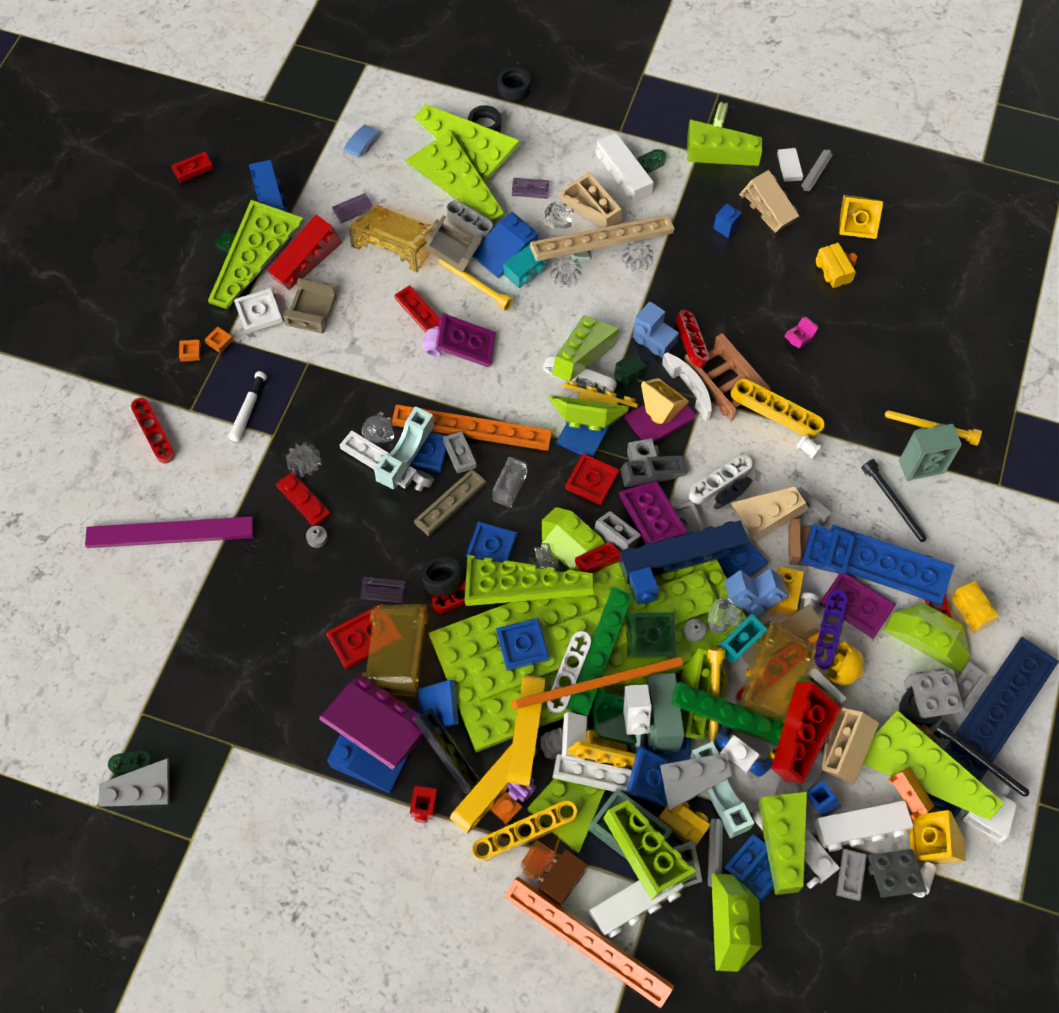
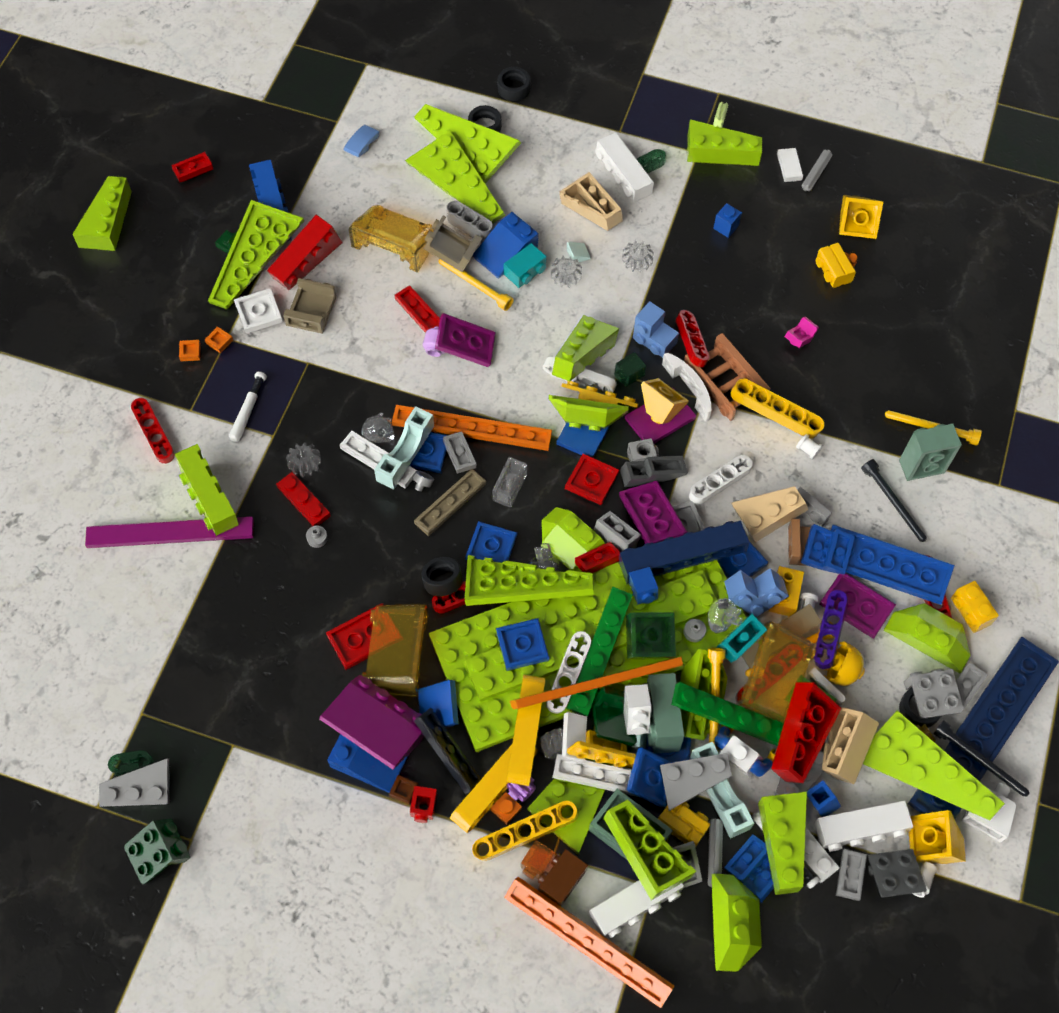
(105, 216): none -> lime wedge
(156, 849): none -> dark green bracket
(205, 490): none -> lime wedge
(352, 208): clear purple tile -> none
(382, 597): clear purple tile -> none
(403, 789): none -> reddish brown tile
(529, 189): clear purple tile -> none
(557, 216): clear piece -> none
(601, 237): tan plate -> none
(732, 493): black slope -> none
(770, 200): tan wedge -> none
(911, 792): orange hinge -> none

